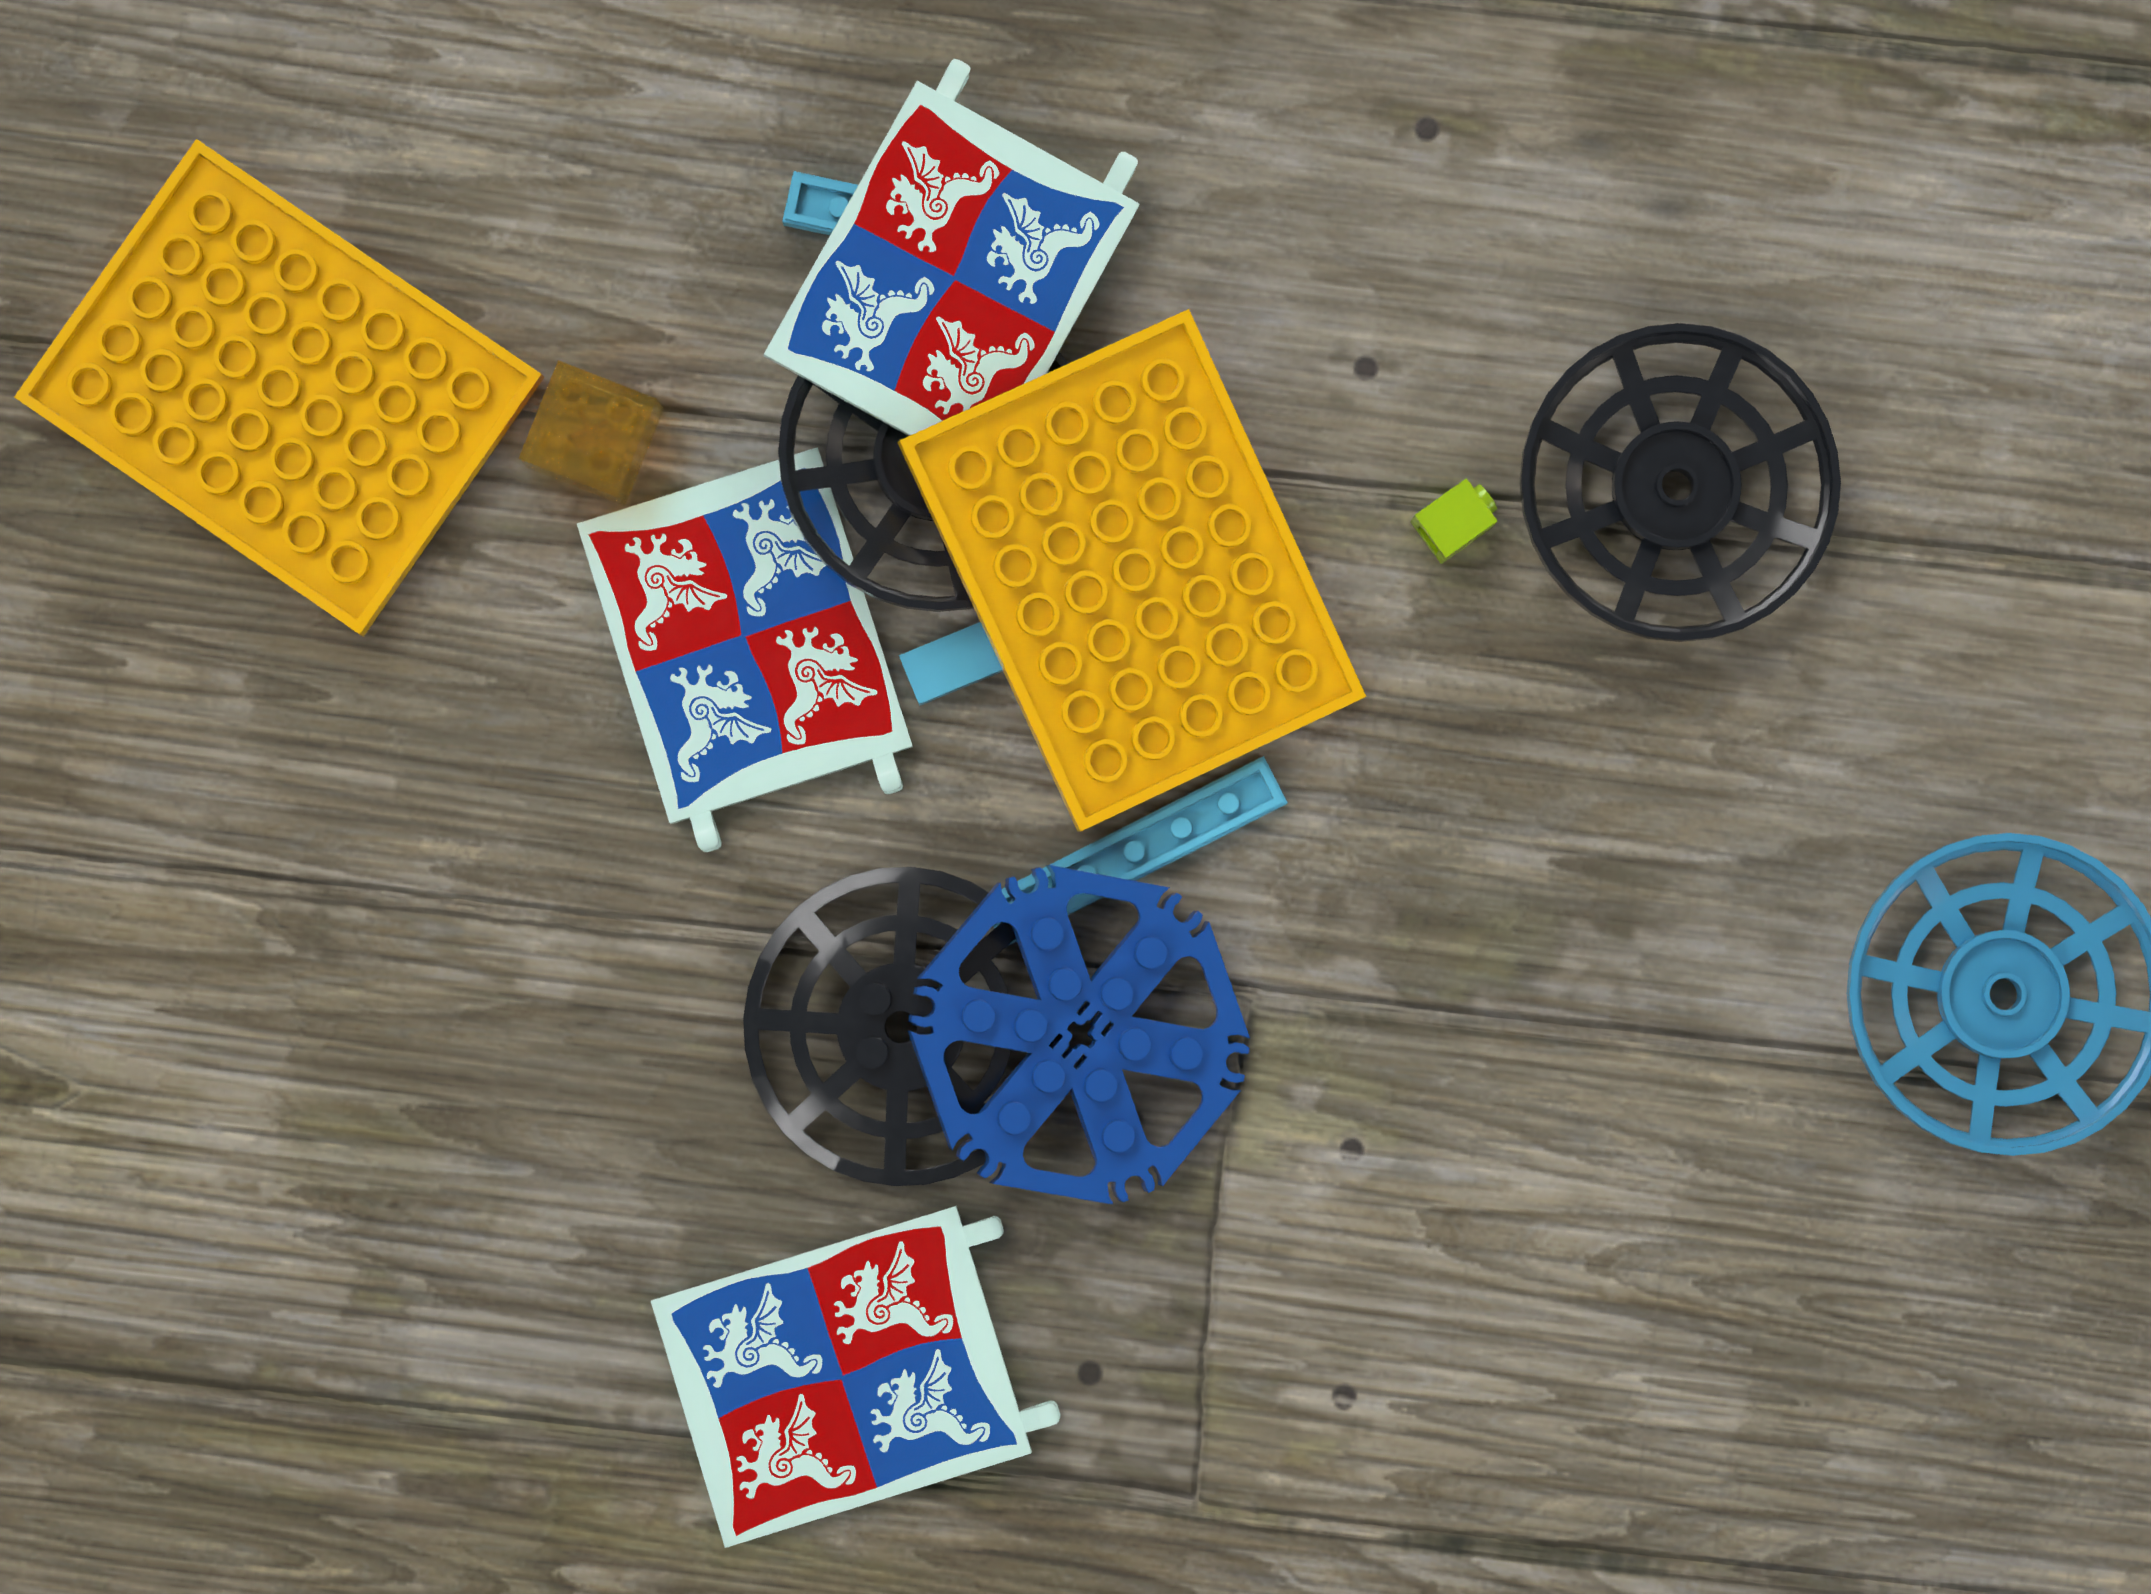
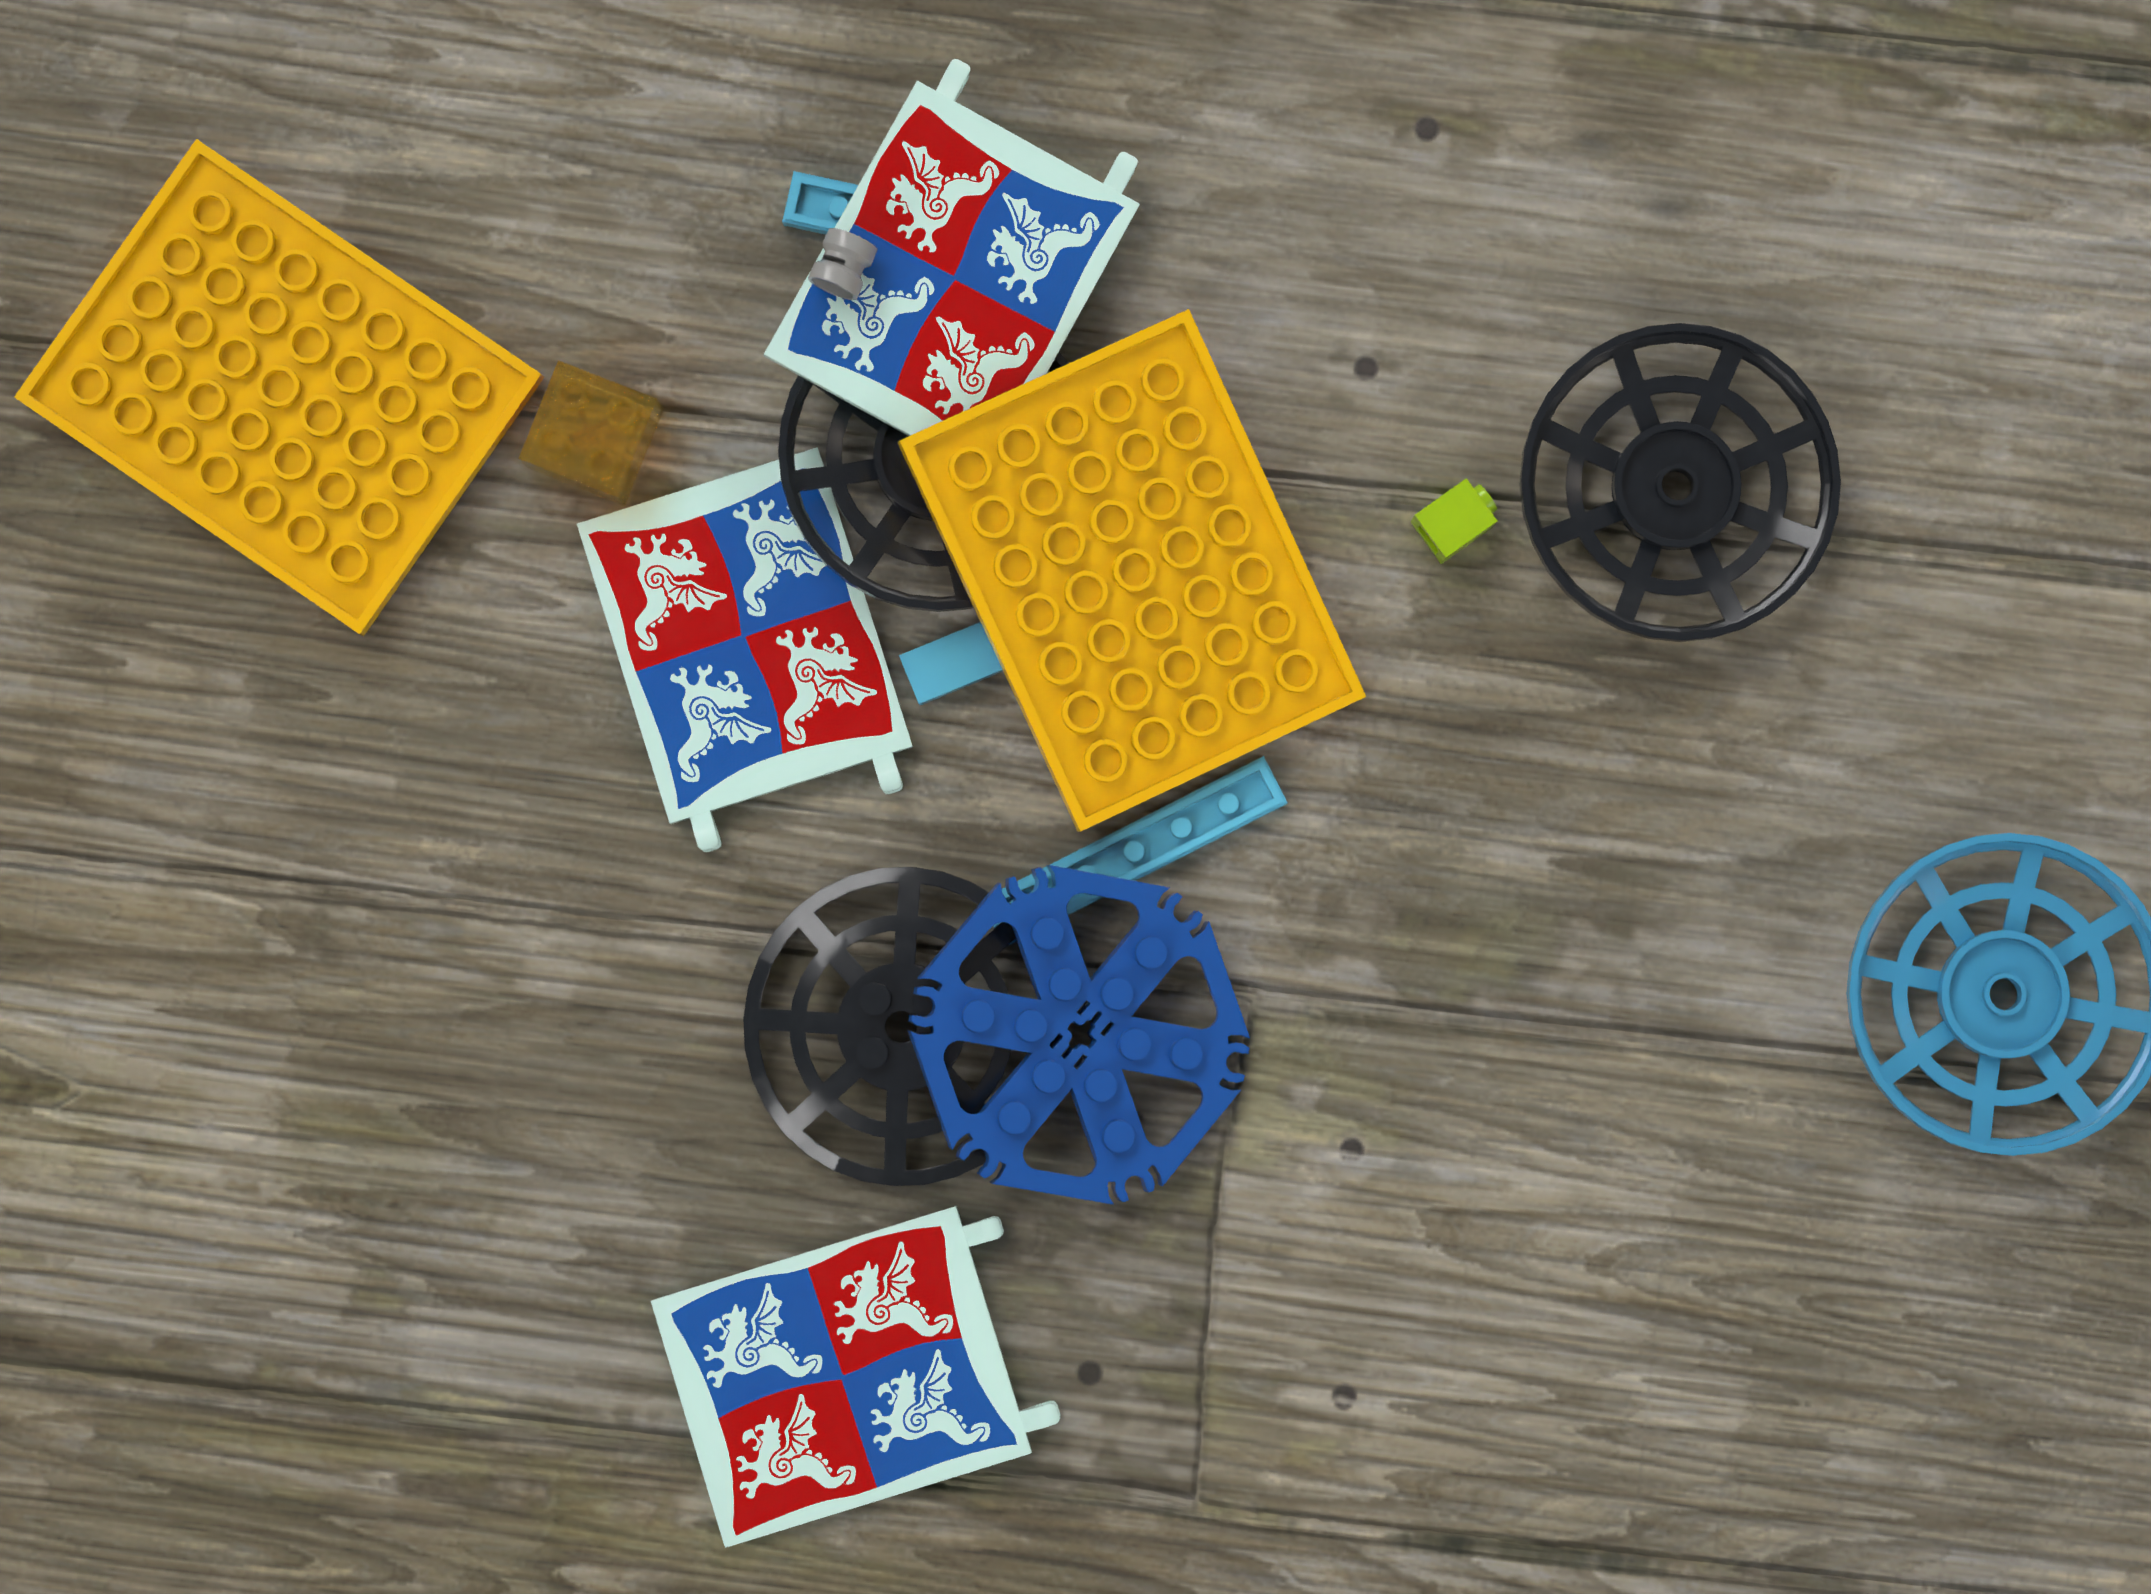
(842, 264): none -> light grey wheel

